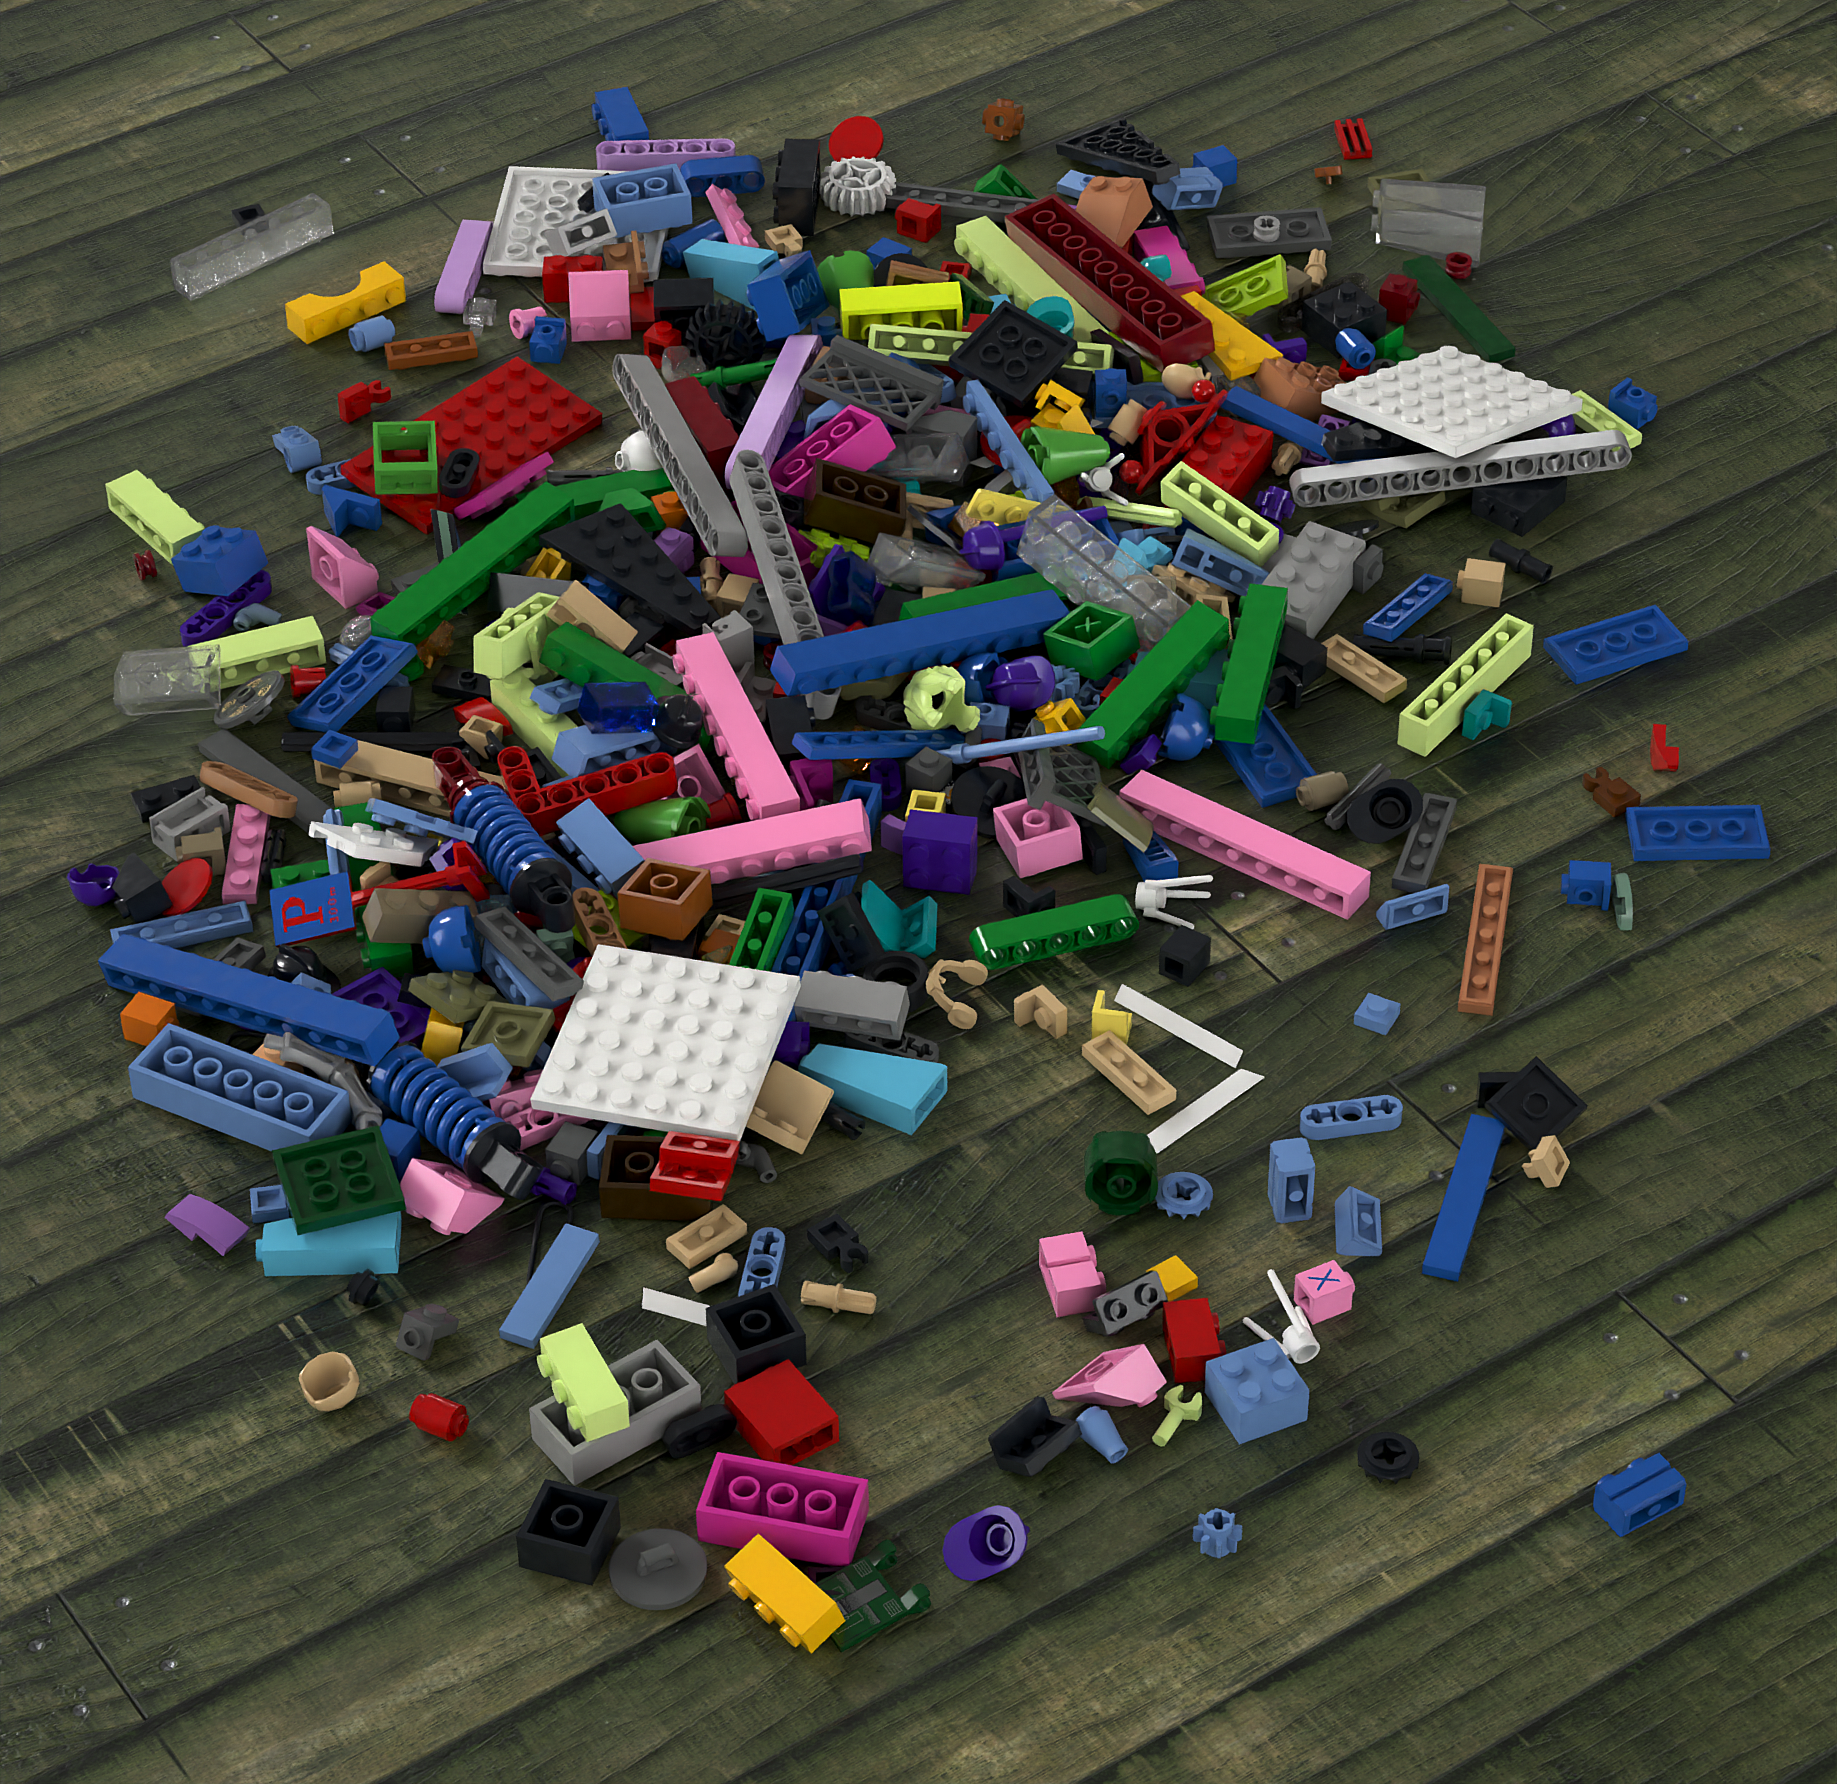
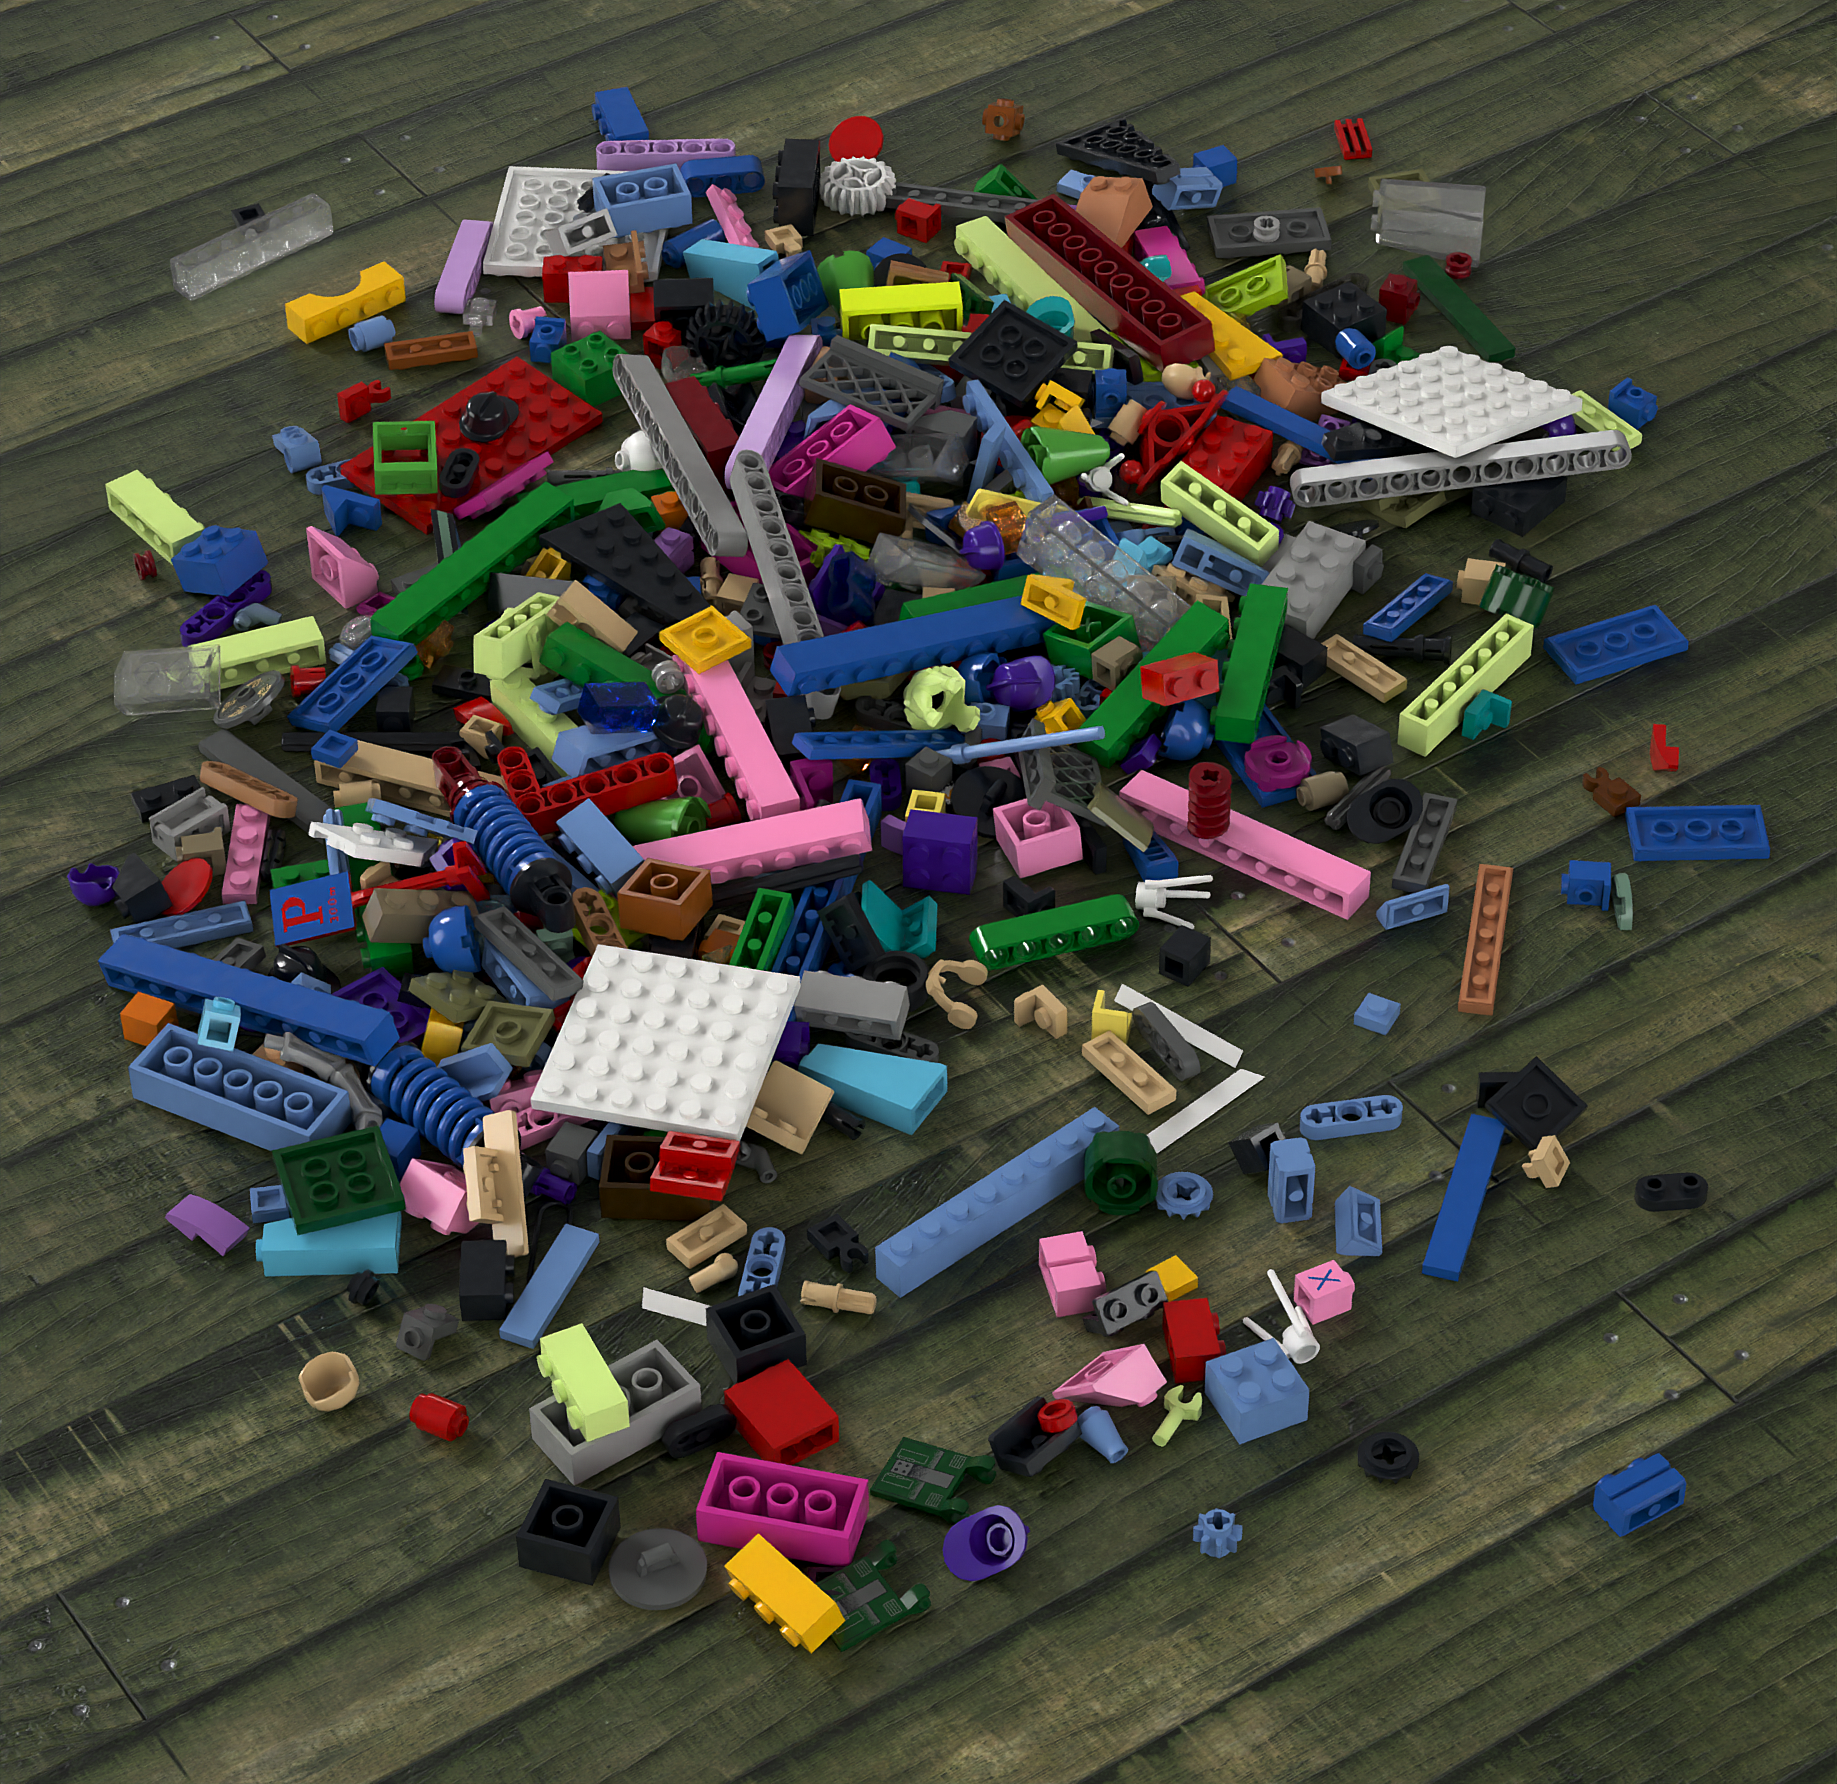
(219, 1023): none -> medium azure brick
(484, 1280): none -> black brick
(487, 416): none -> black piece
(496, 1182): none -> tan bracket
(587, 368): none -> green brick
(670, 684): none -> light grey bush
(705, 639): none -> yellow tile
(928, 1477): none -> dark green flag
(987, 458): none -> medium blue tile
(988, 1206): none -> medium blue brick
(1010, 522): none -> clear orange bracket
(1054, 599): none -> yellow slope
(1057, 1415): none -> red tile
(1115, 662): none -> dark tan brick
(1166, 1041): none -> dark grey beam
(1179, 679): none -> red brick
(1209, 800): none -> dark red piece
(1253, 1147): none -> black brick
(1292, 766): none -> magenta plate
(1356, 745): none -> black brick
(1517, 596): none -> dark green brick
(1671, 1192): none -> black plate

